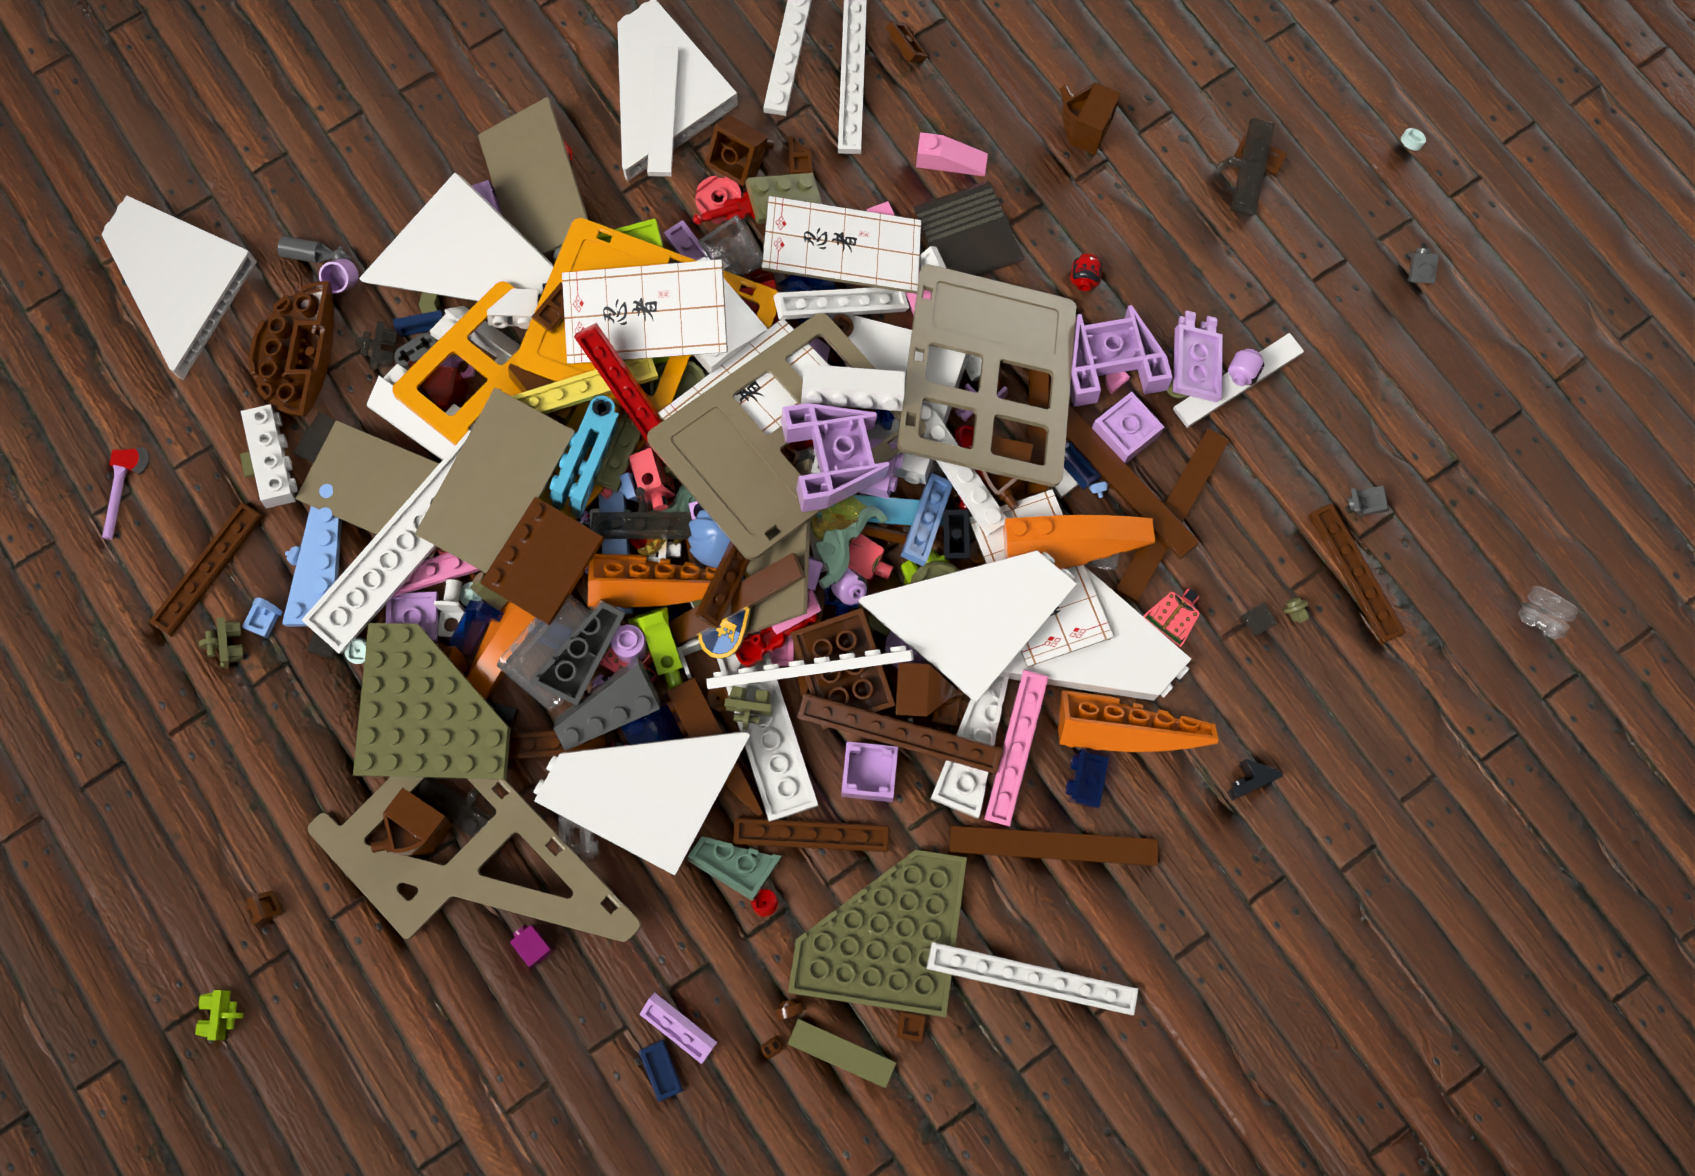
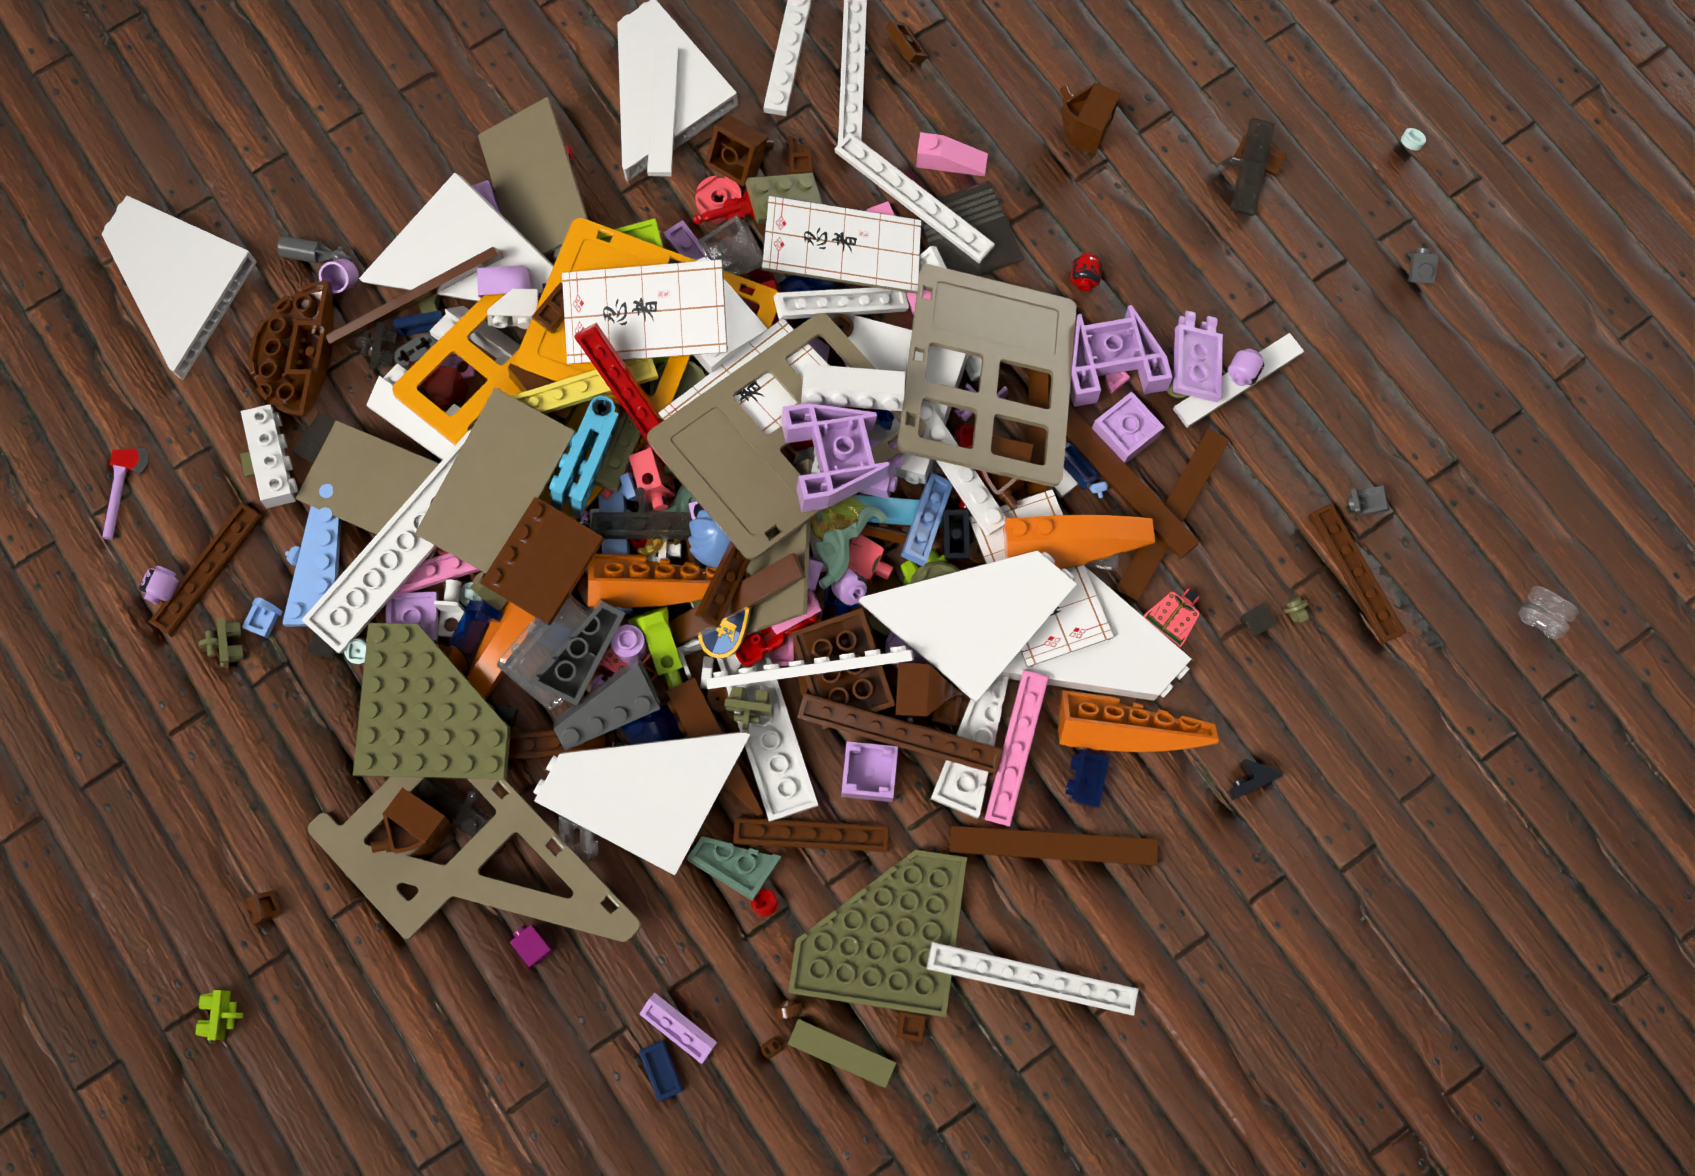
(158, 584): none -> lavender head
(414, 296): none -> reddish brown tile
(502, 279): none -> lavender piece
(707, 669): none -> white tile
(914, 198): none -> white tile

